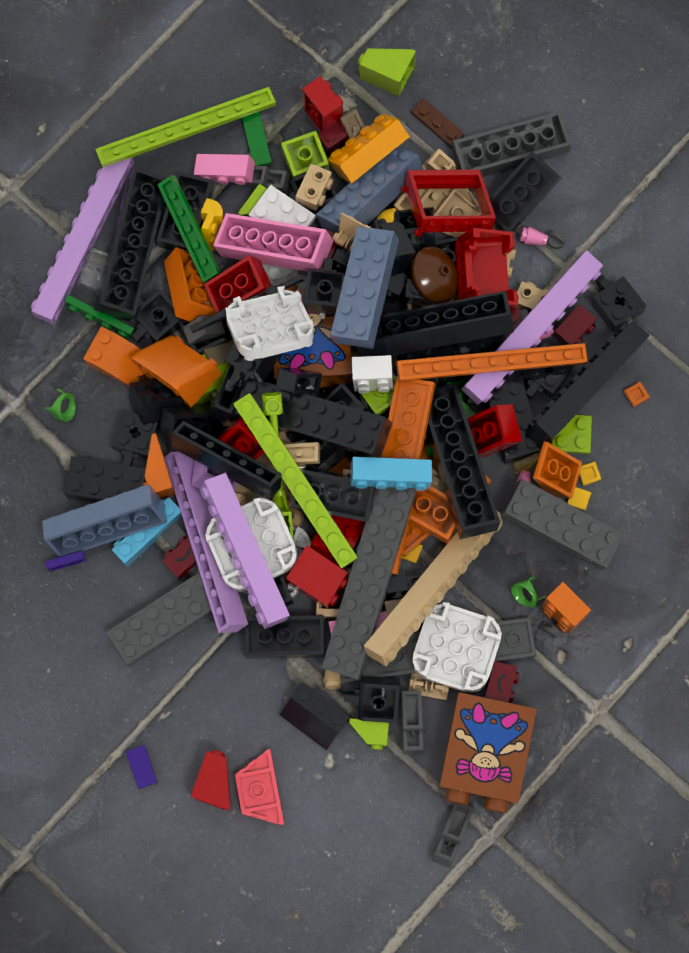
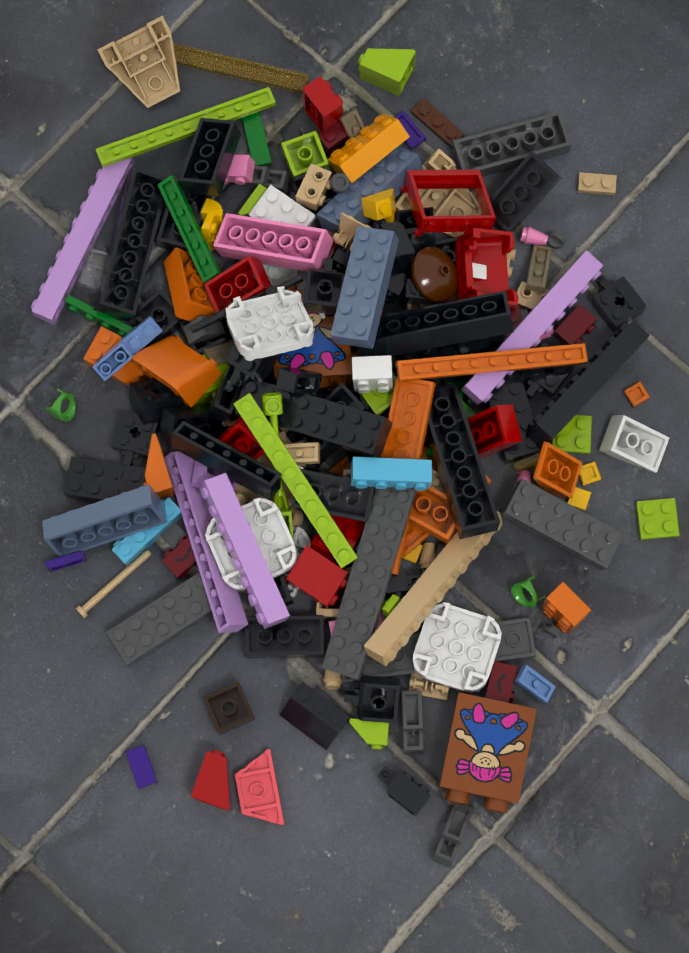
(113, 583): none -> tan bar
(126, 347): none -> medium blue slope
(145, 62): none -> tan wedge
(210, 157): none -> black brick
(228, 708): none -> dark brown brick
(240, 68): none -> clear yellow tile
(339, 182): none -> dark grey tile
(379, 205): none -> yellow slope
(389, 605): none -> lime plate
(404, 790): none -> black hinge
(416, 136): none -> dark purple tile
(427, 556): none -> tan cone
(479, 271): none -> white sticker
(534, 684): none -> medium blue plate
(538, 268): none -> dark tan tile
(597, 183): none -> tan plate
(634, 443): none -> white slope
(657, 519): none -> lime plate

